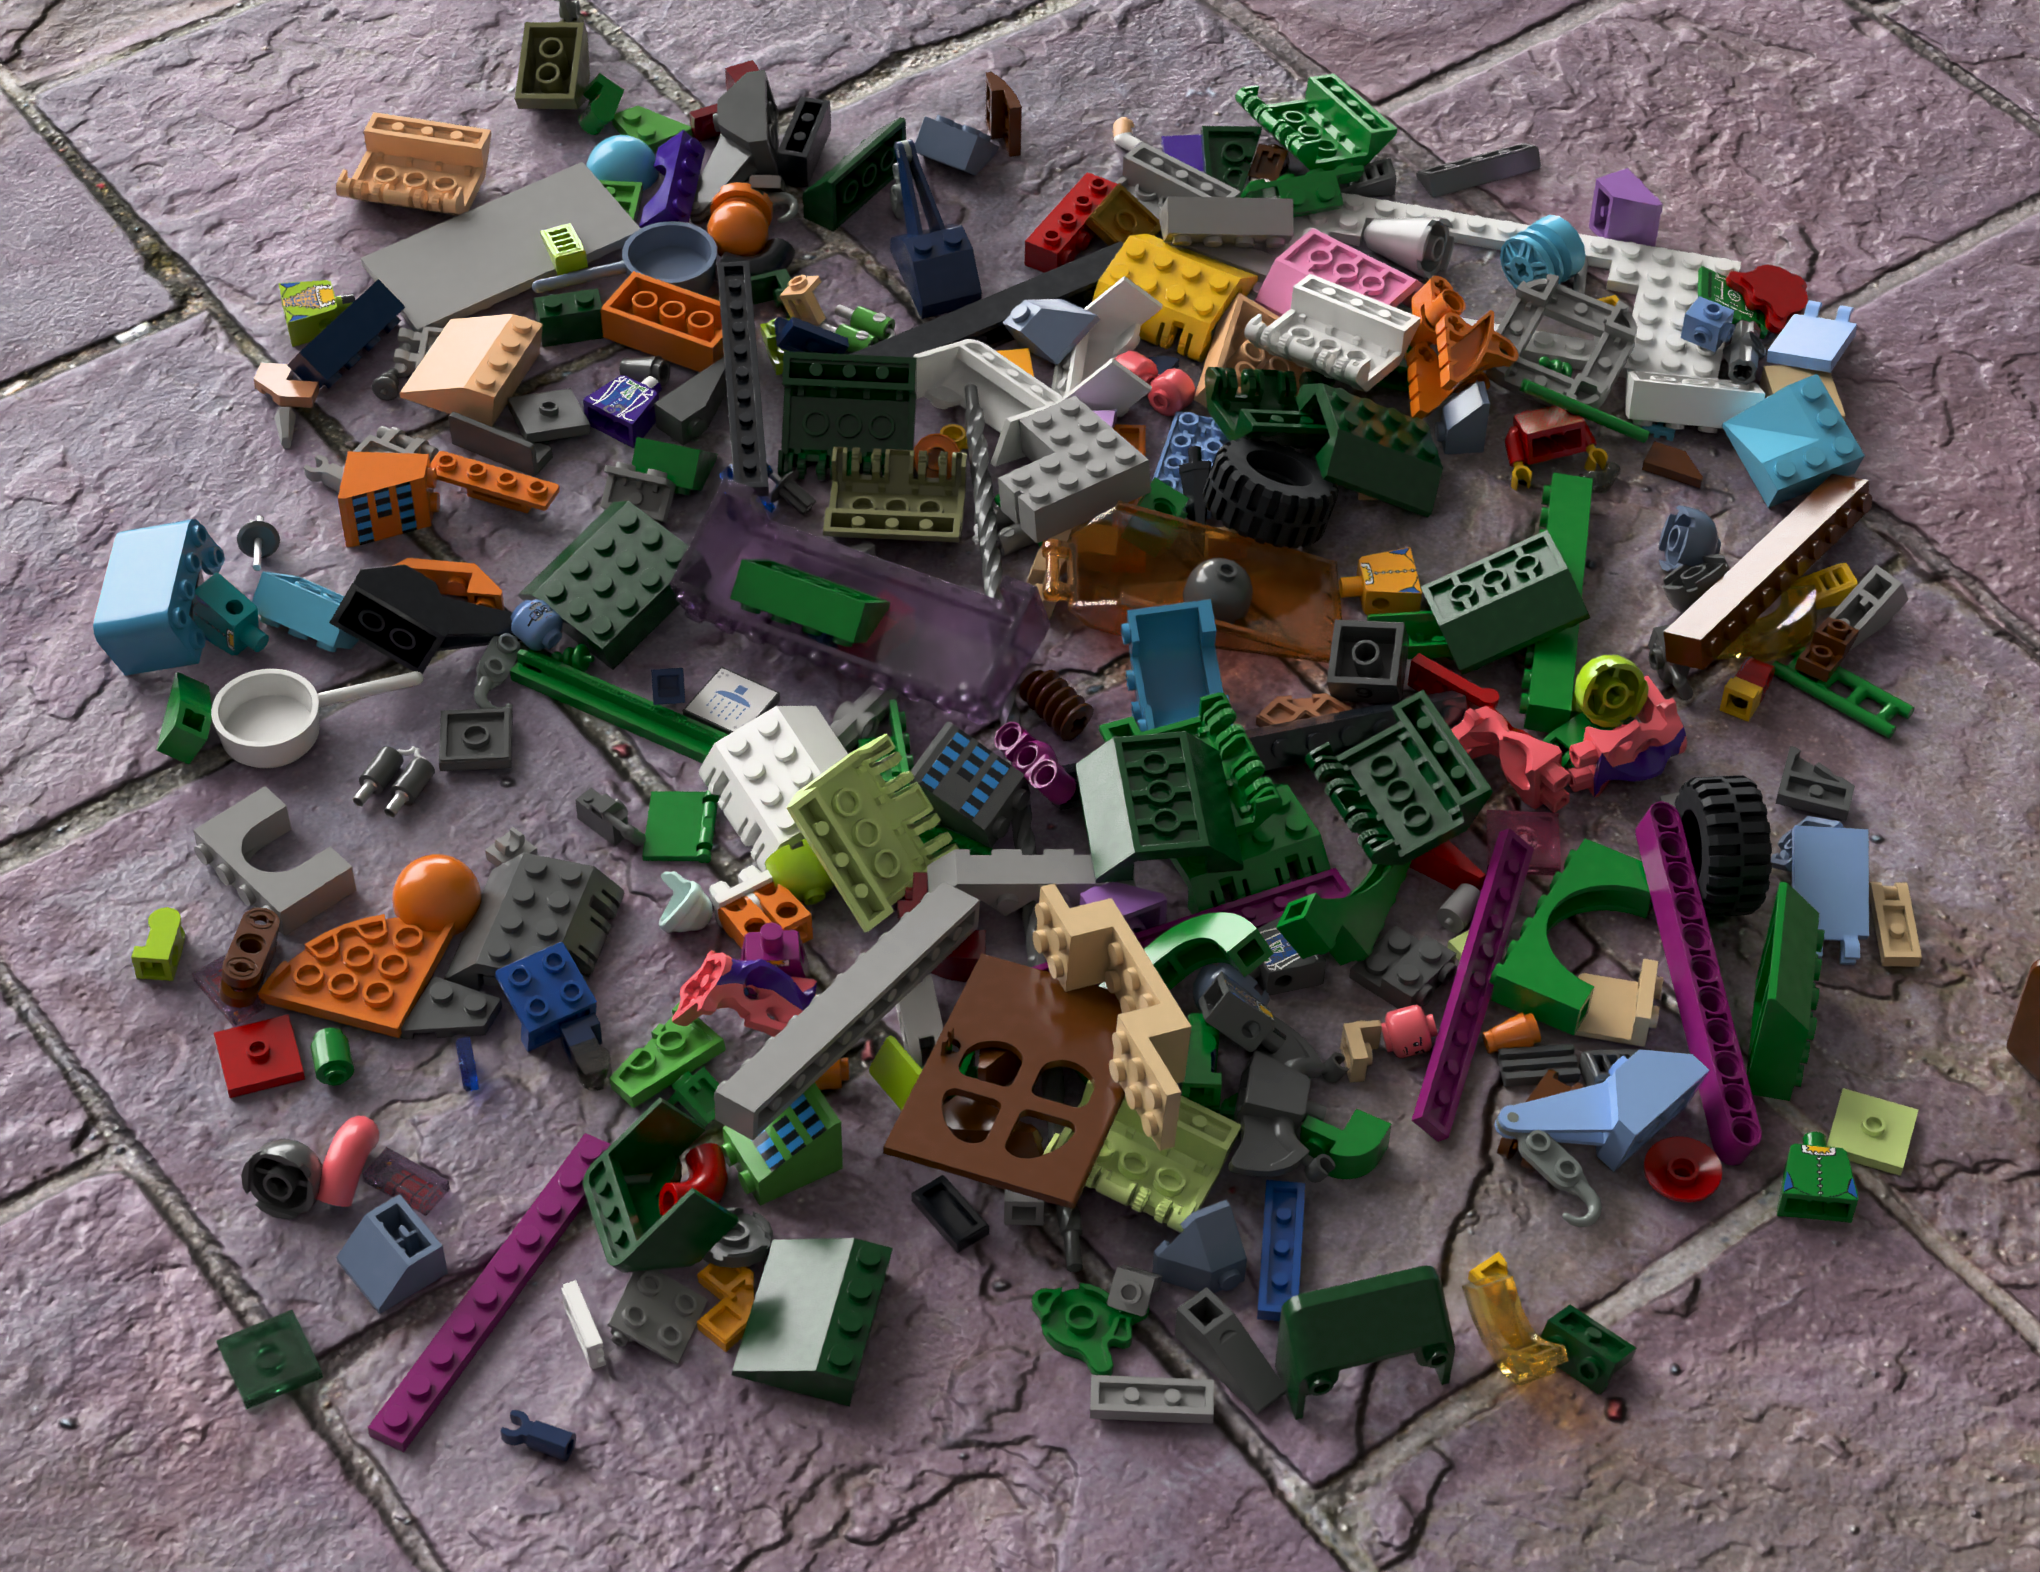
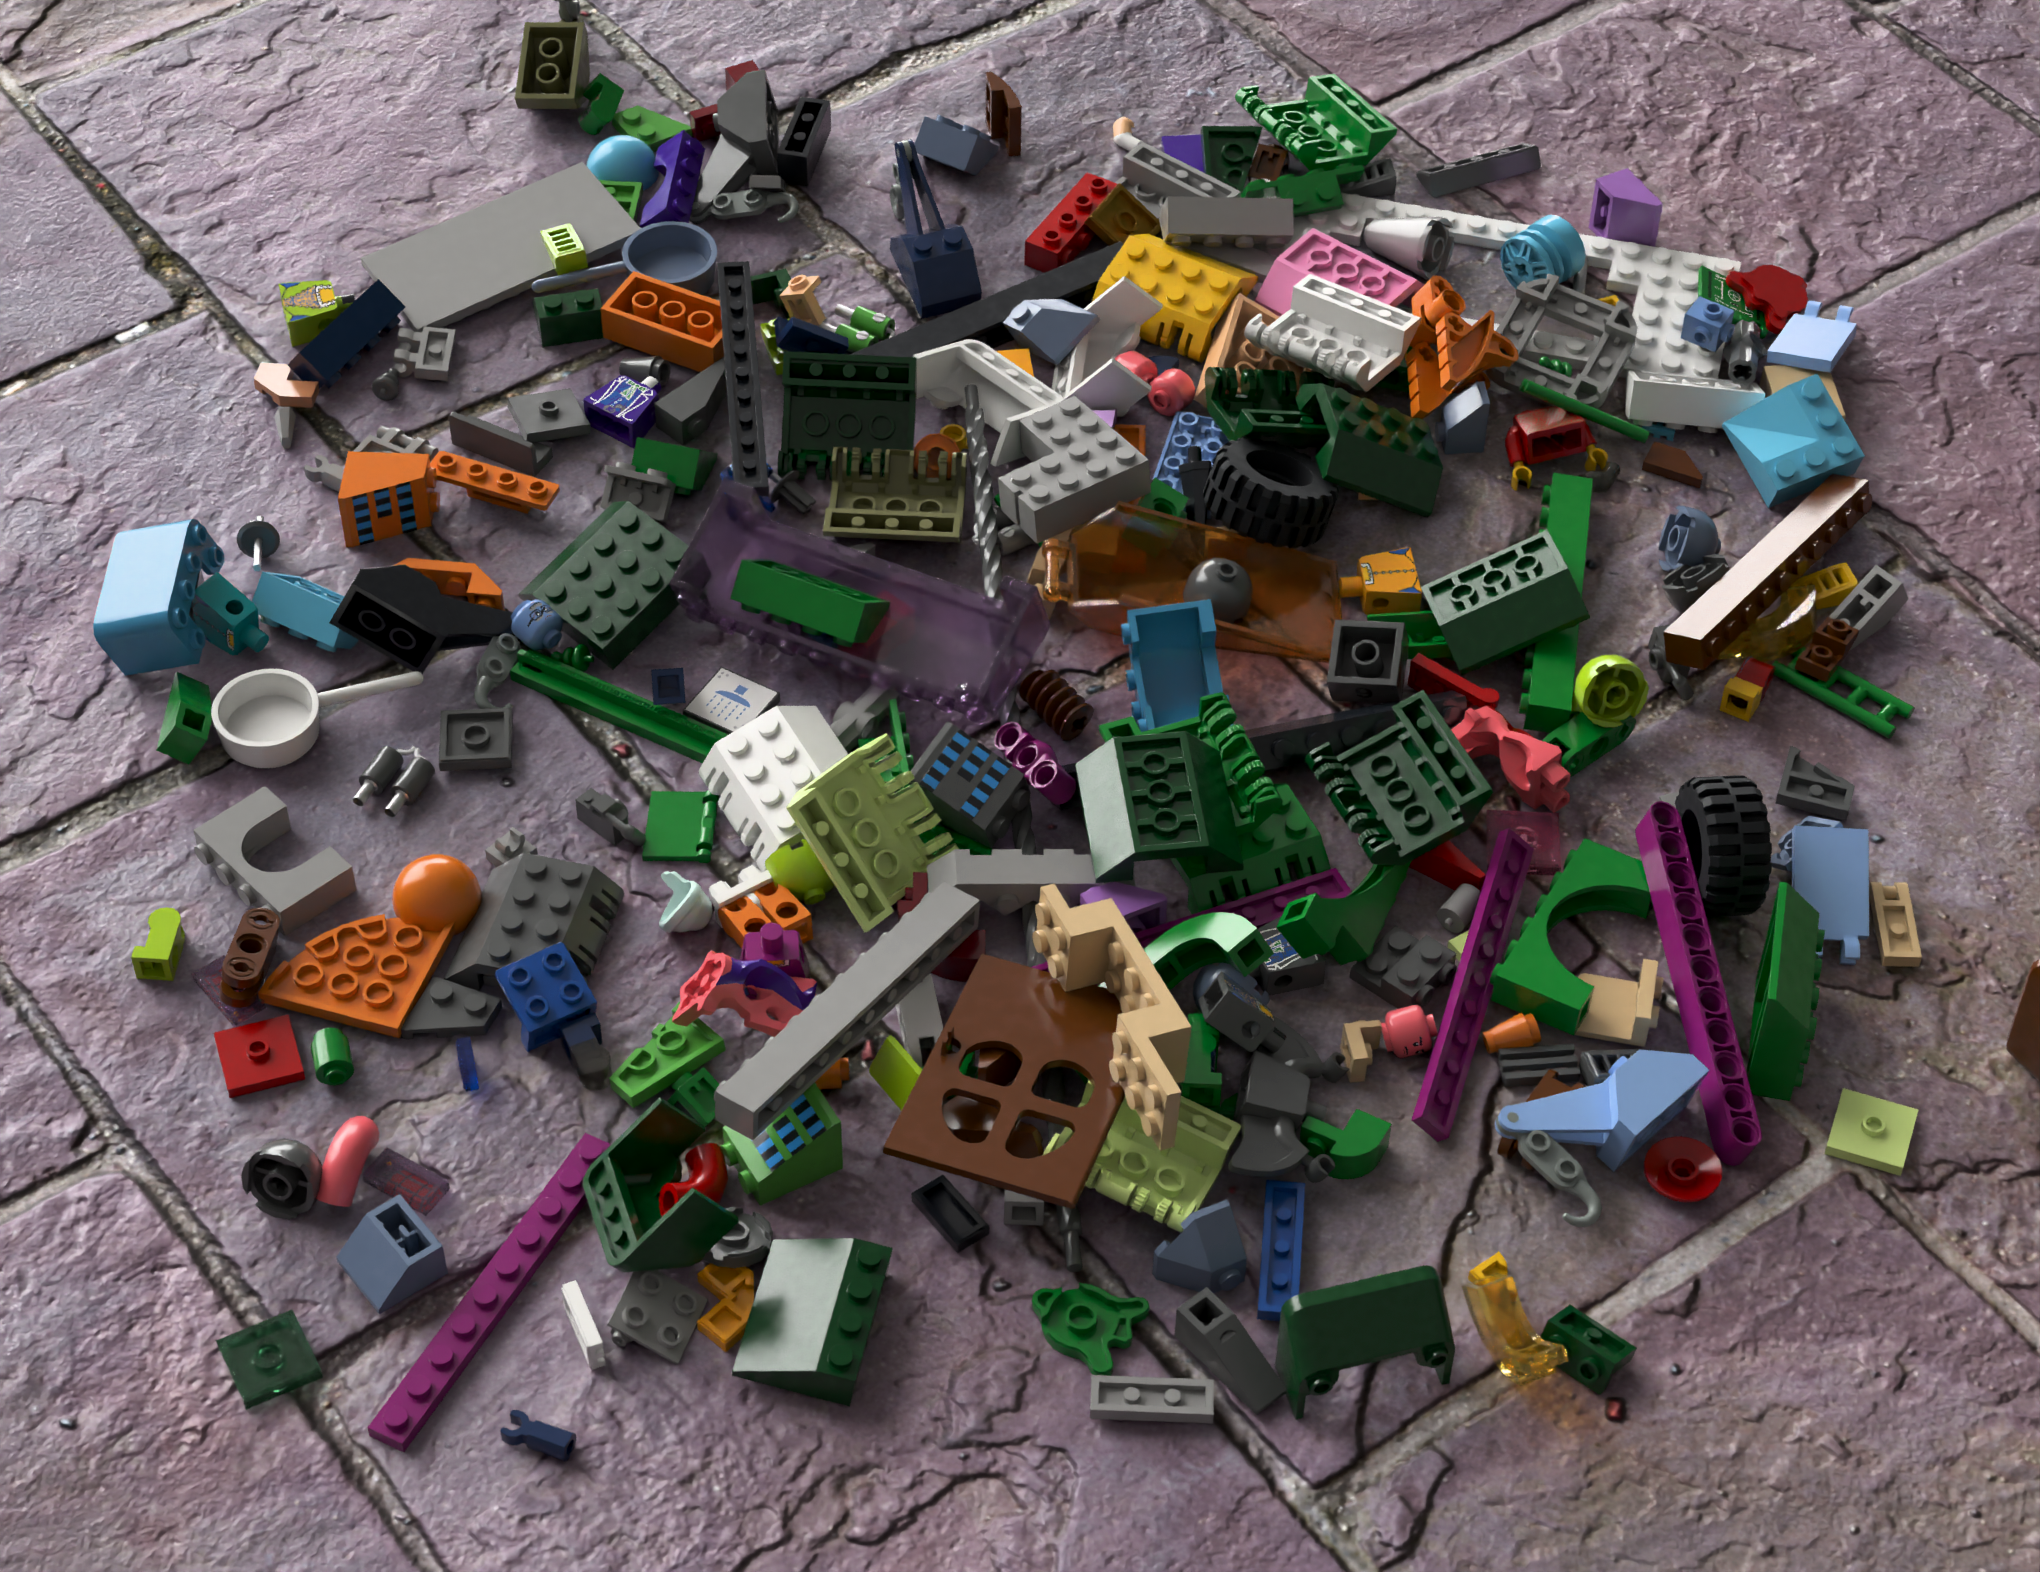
(419, 164): light nougat slope -> none
(476, 366): light nougat slope -> none
(740, 219): orange tile -> none
(773, 257): black cylinder -> none
(854, 178): dark green slope -> none
(1133, 1289): light grey bracket -> none
(1286, 709): nougat tile -> none
(1631, 750): coral hips -> none
(1817, 1182): green torso -> none

